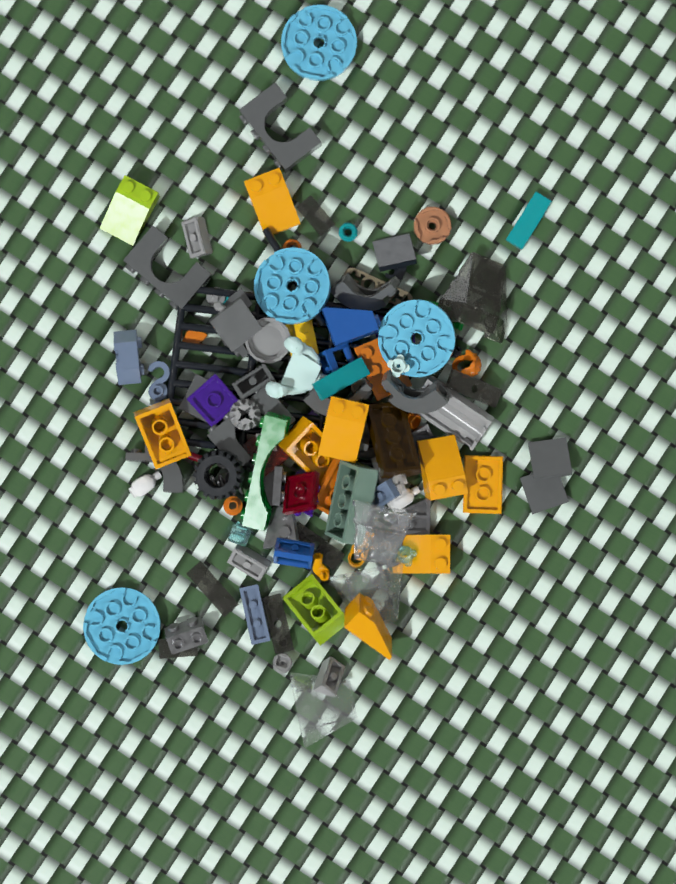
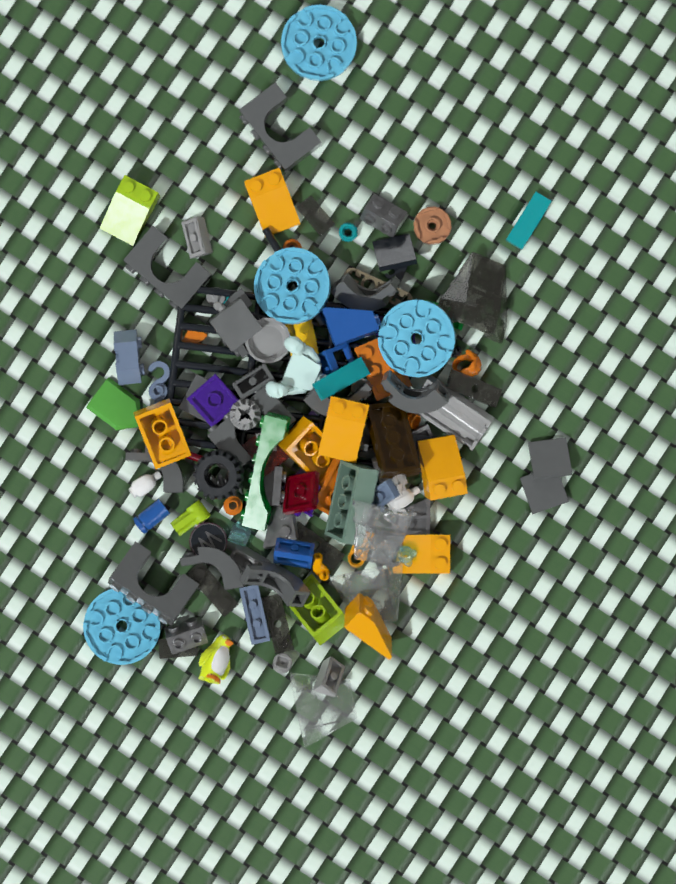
(115, 405): none -> bright green tile
(151, 516): none -> blue piece
(165, 607): none -> dark grey arch
(193, 516): none -> lime piece
(208, 535): none -> black tile
(216, 660): none -> animal
(219, 559): none -> dark grey arch
(278, 579): none -> dark grey arch
(382, 215): none -> flat silver bracket
(392, 364): light aqua plate -> none
(484, 484): light orange tile -> none

